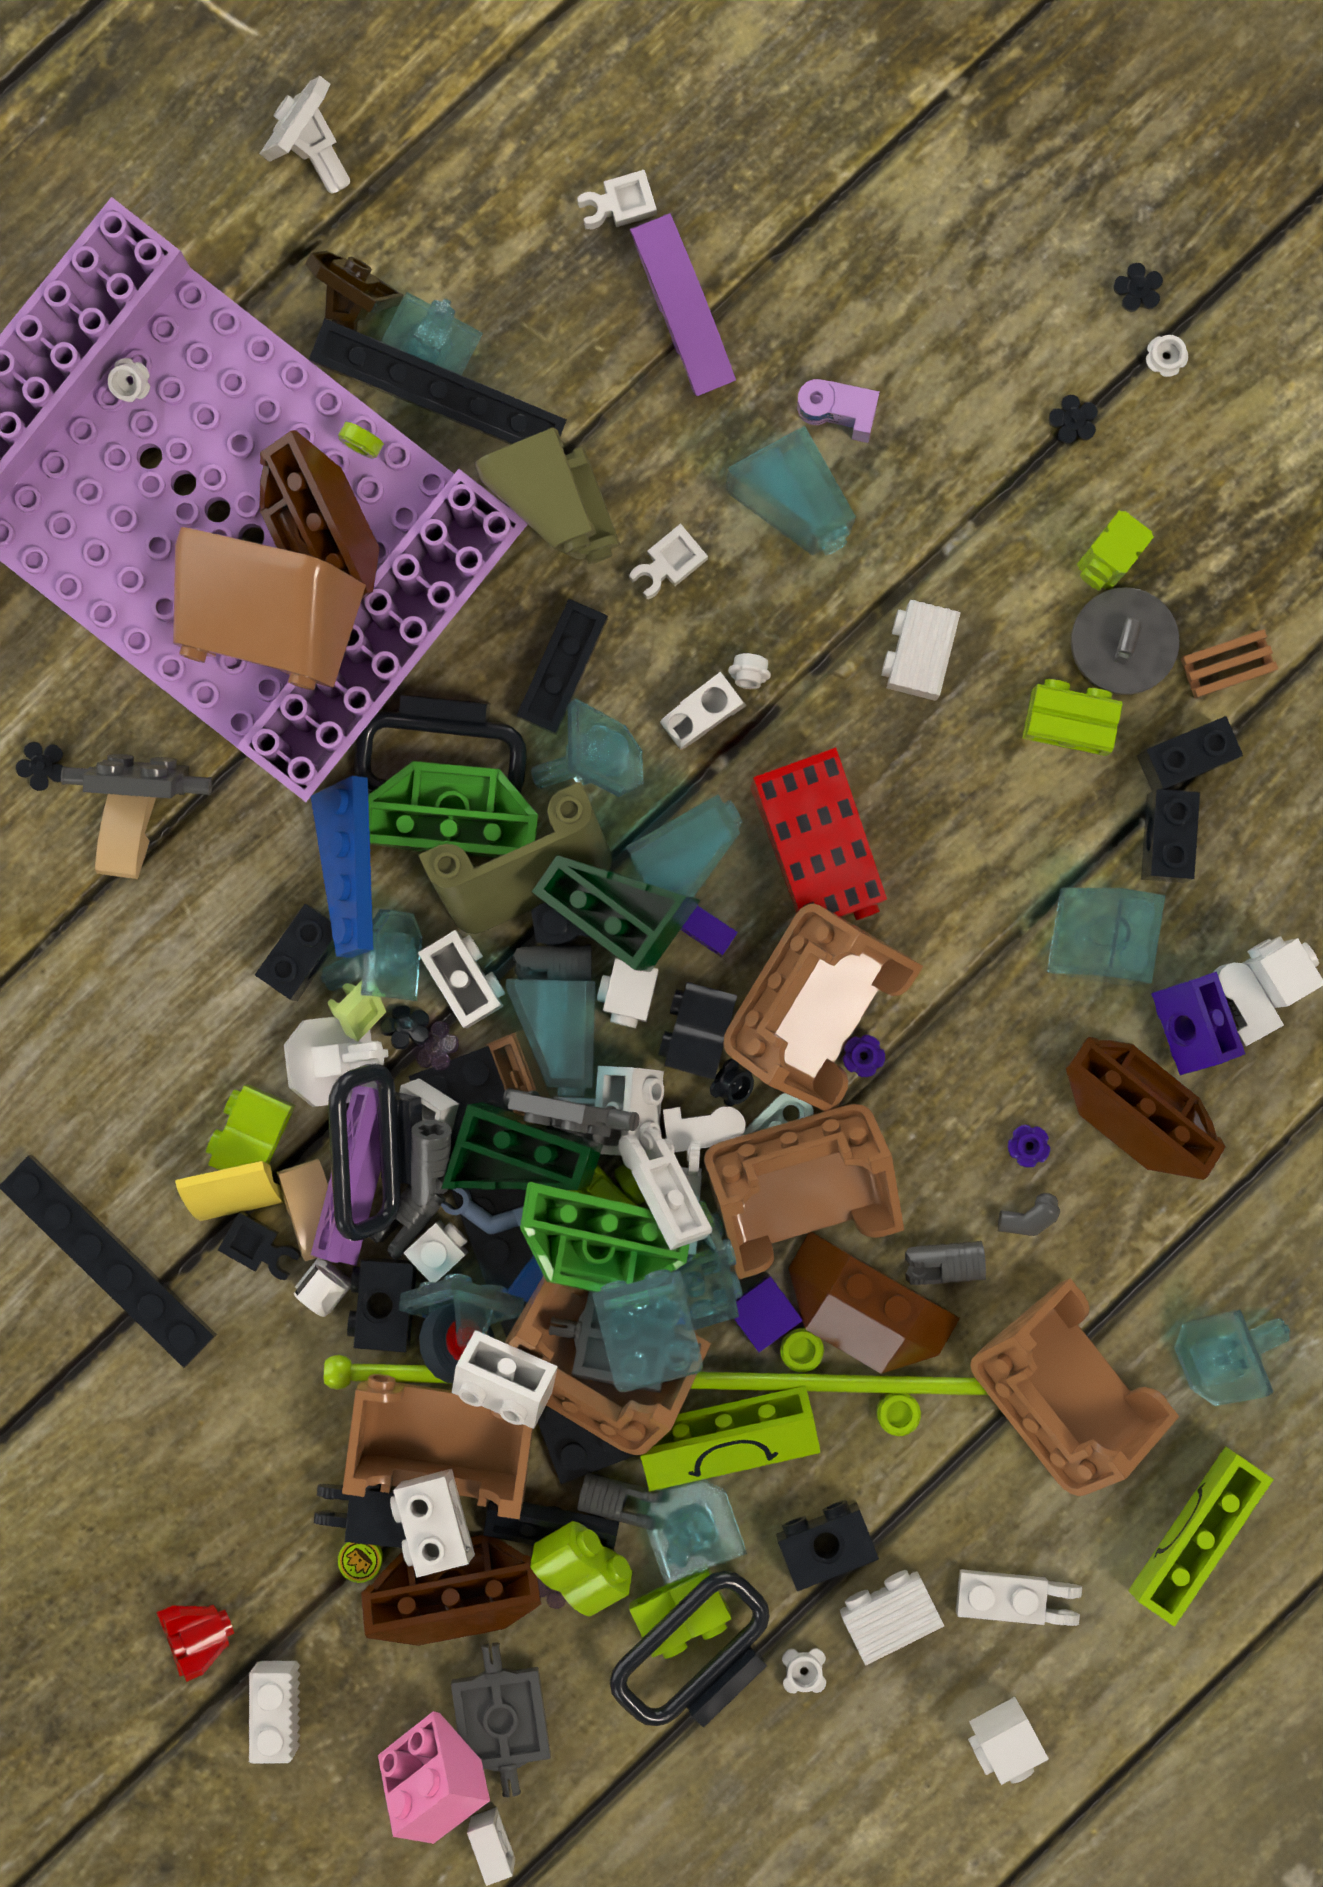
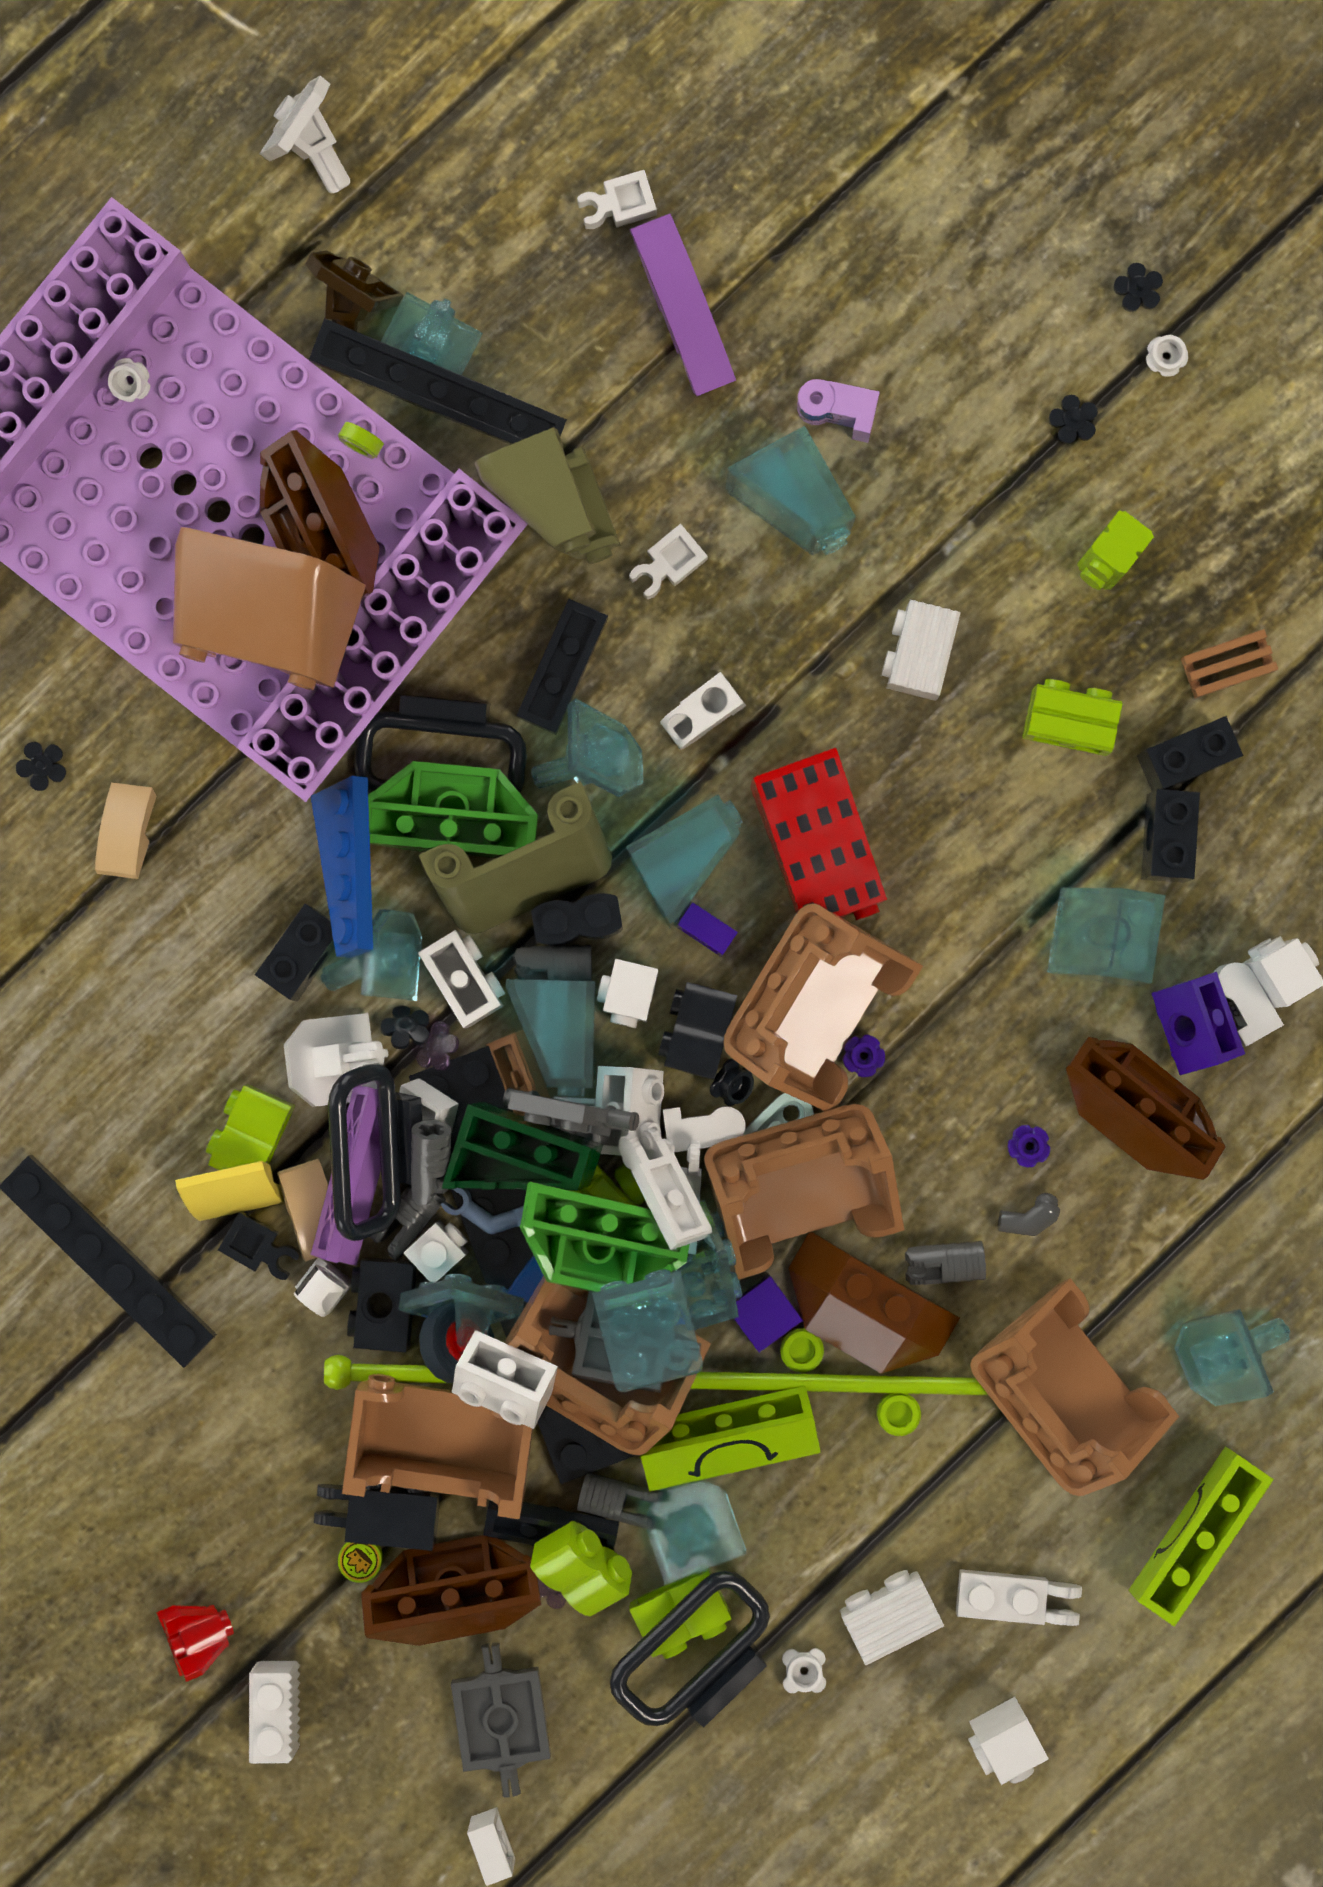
(125, 777): dark grey plate -> none
(357, 1012): yellowish green tile -> none
(431, 1781): bright pink slope -> none
(432, 1523): white brick -> none
(617, 911): dark green wedge -> none
(749, 670): white plate -> none
(811, 1566): black brick -> none
(1125, 641): flat silver shield -> none

